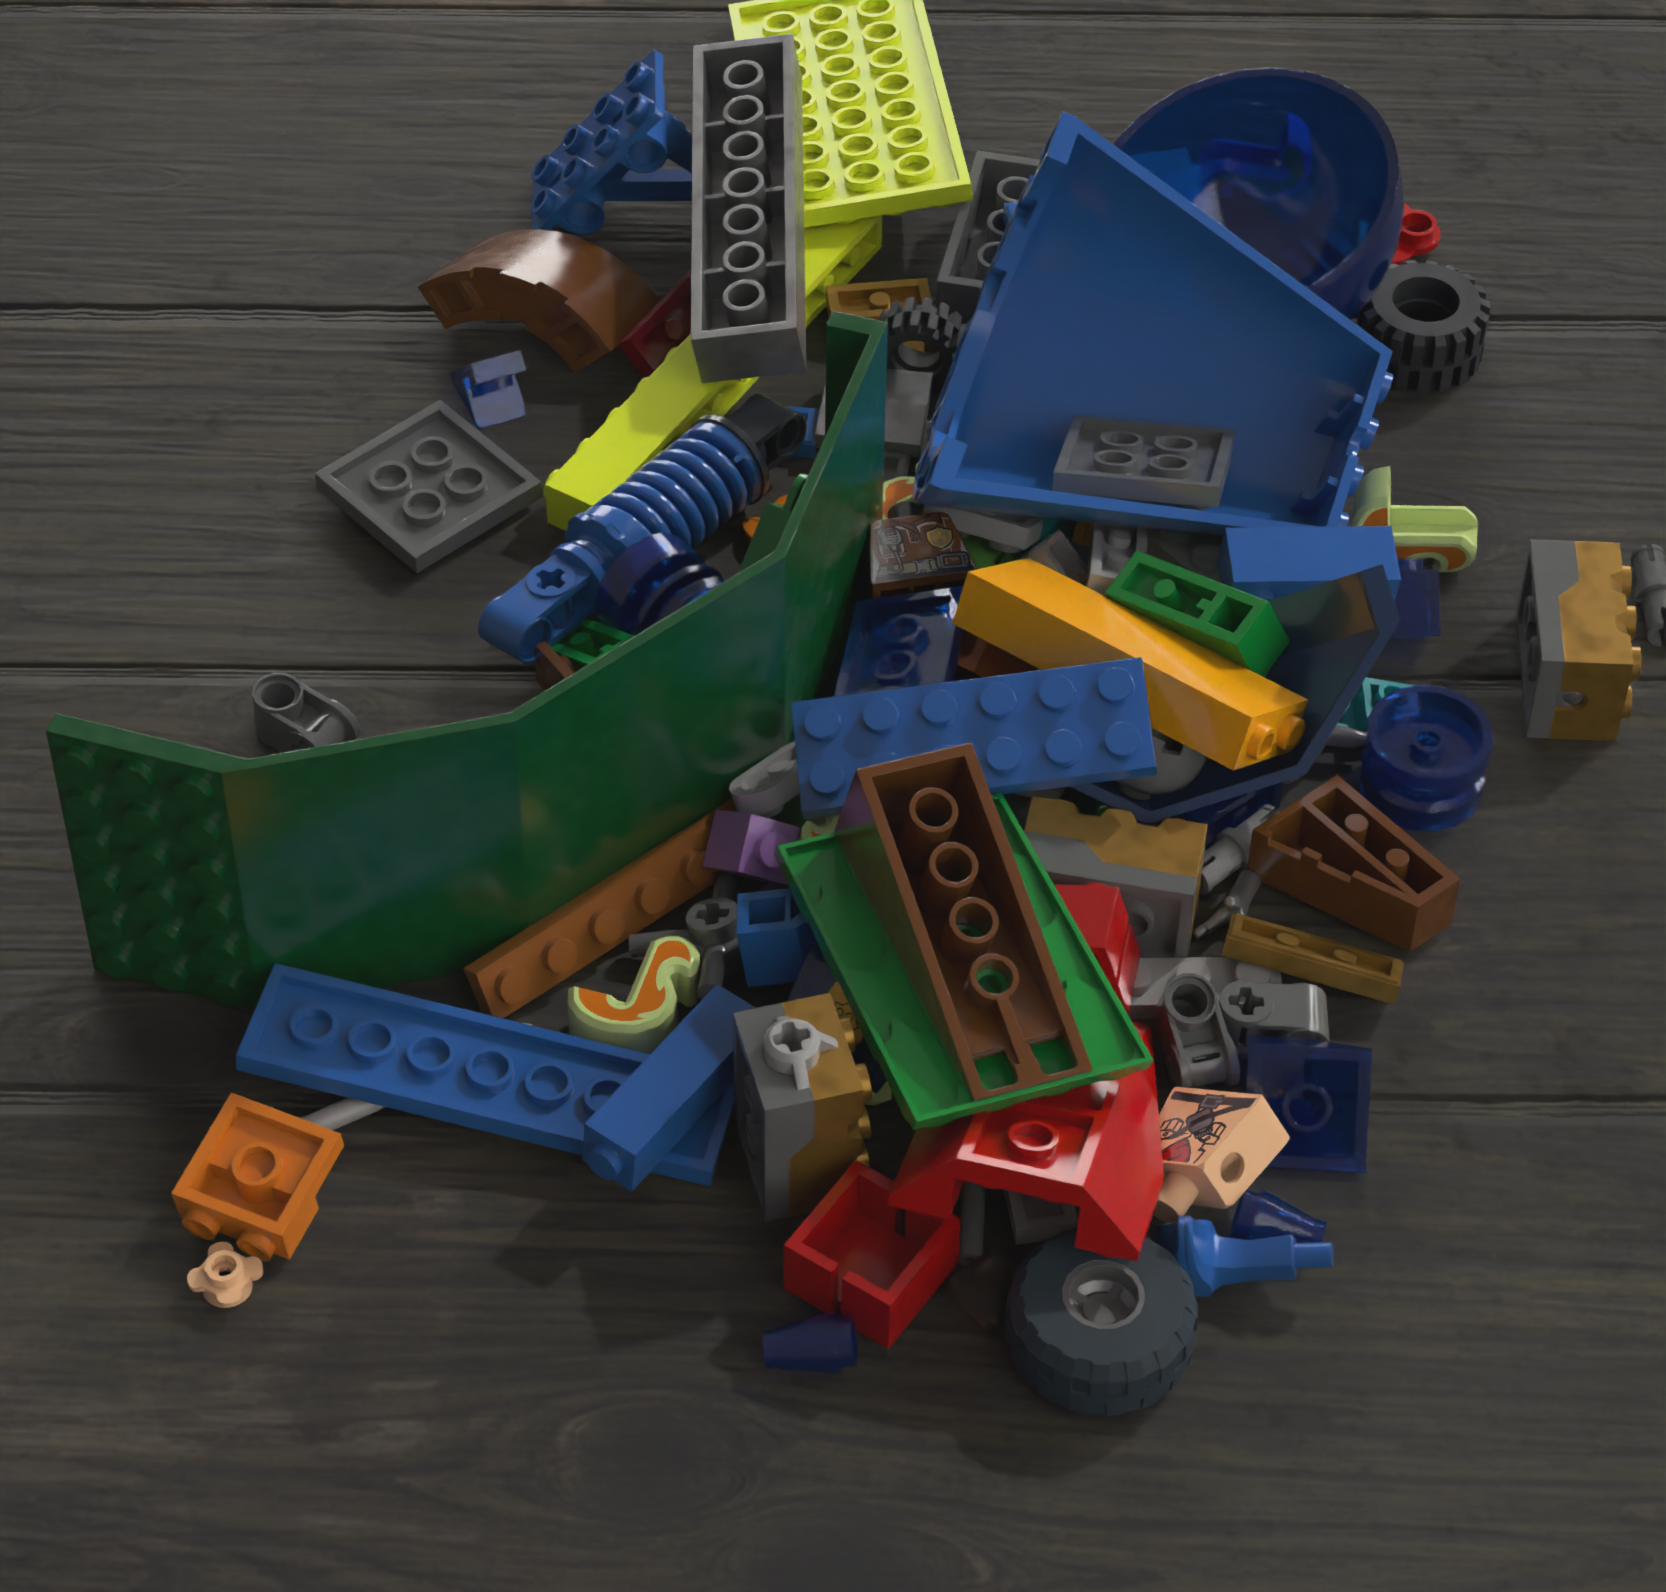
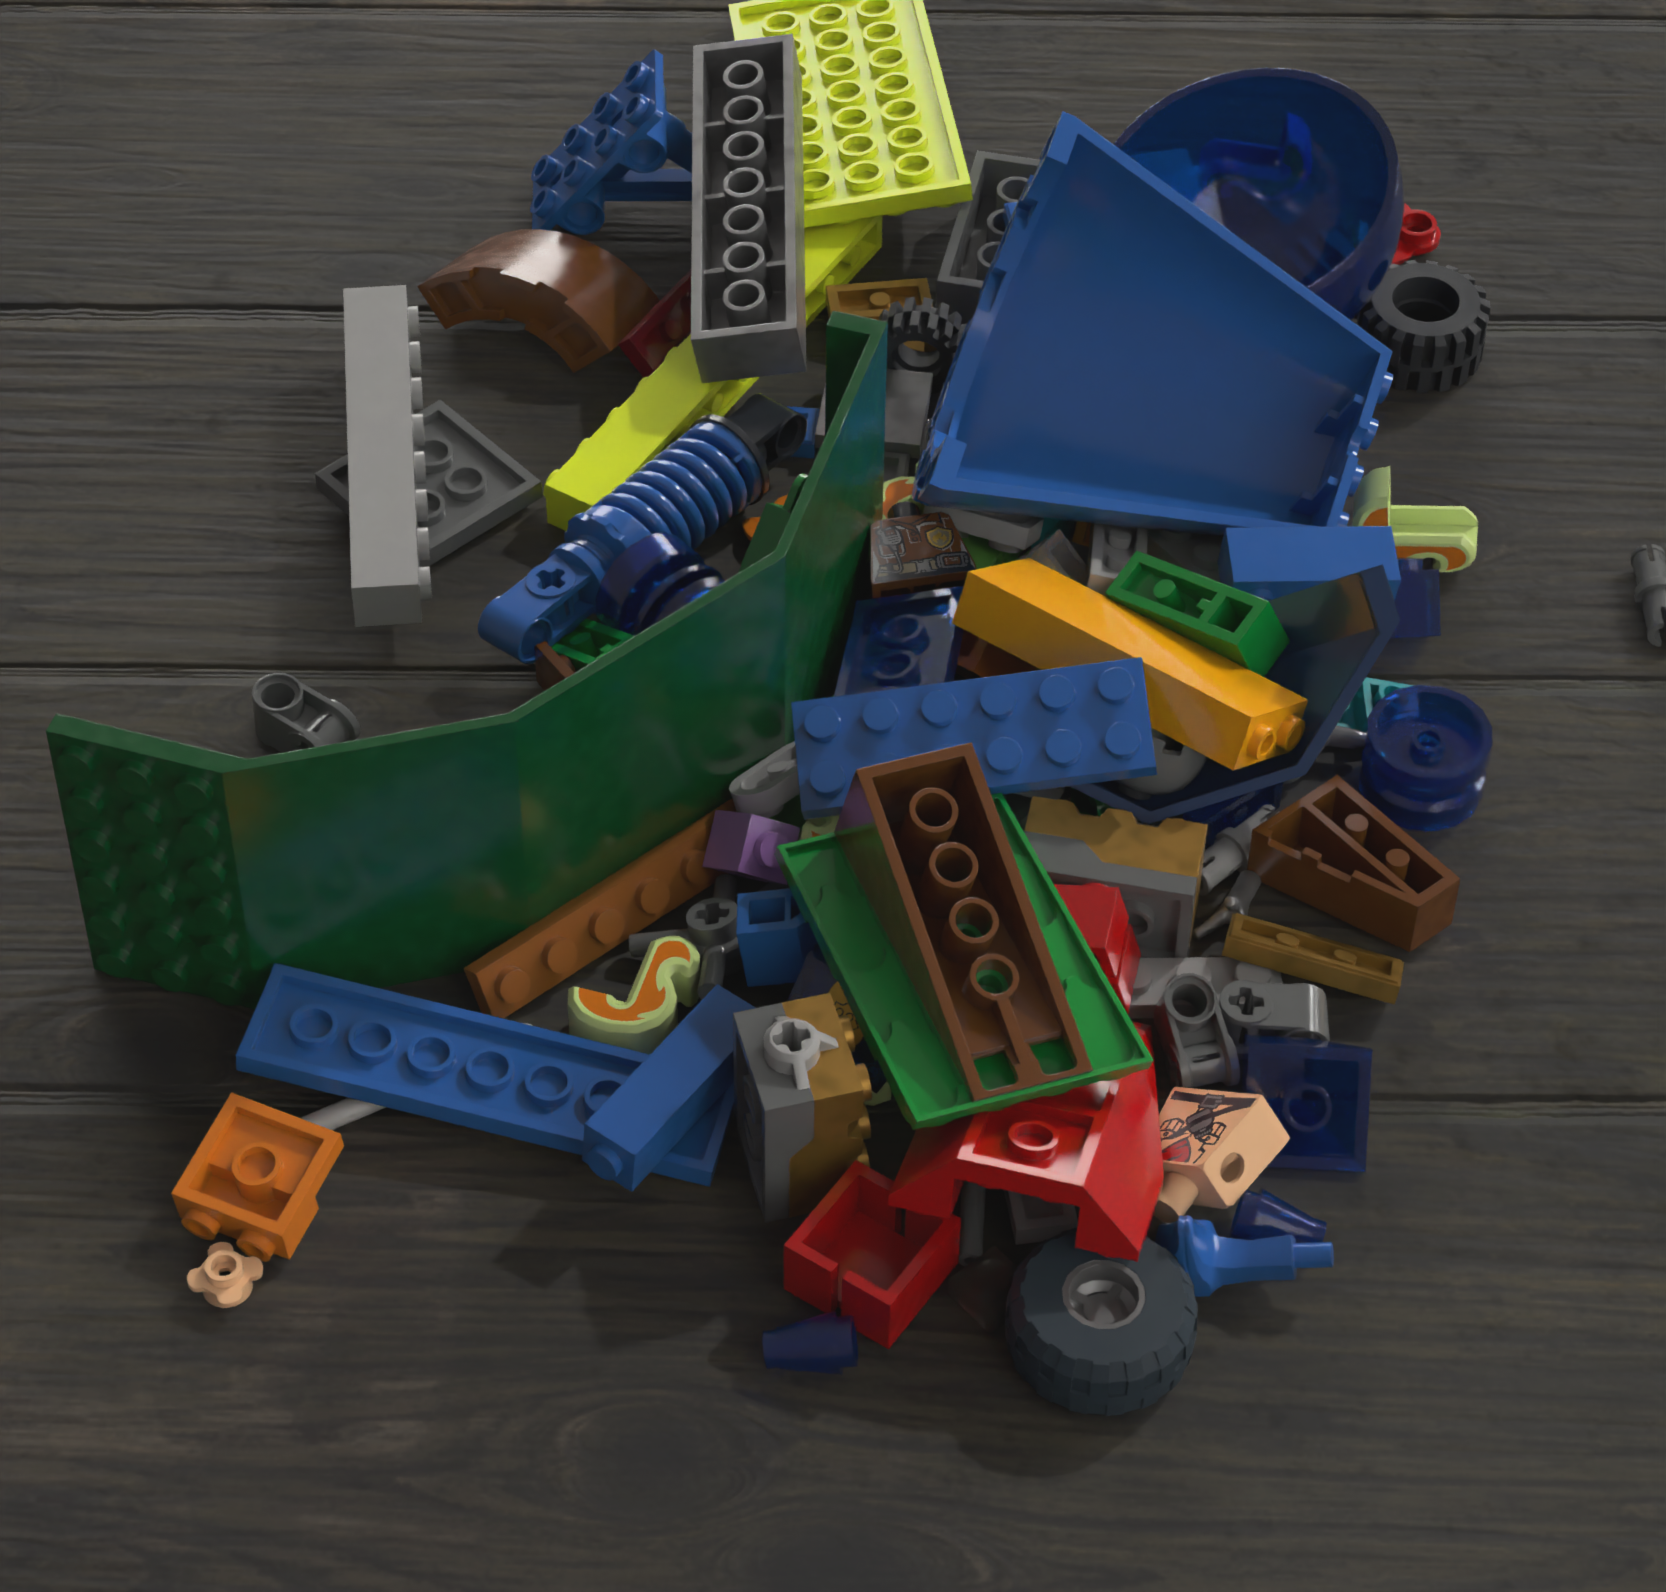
(383, 457): none -> light grey brick
(491, 389): clear blue slope -> none
(1145, 461): dark grey plate -> none
(1576, 640): pearl gold piece -> none

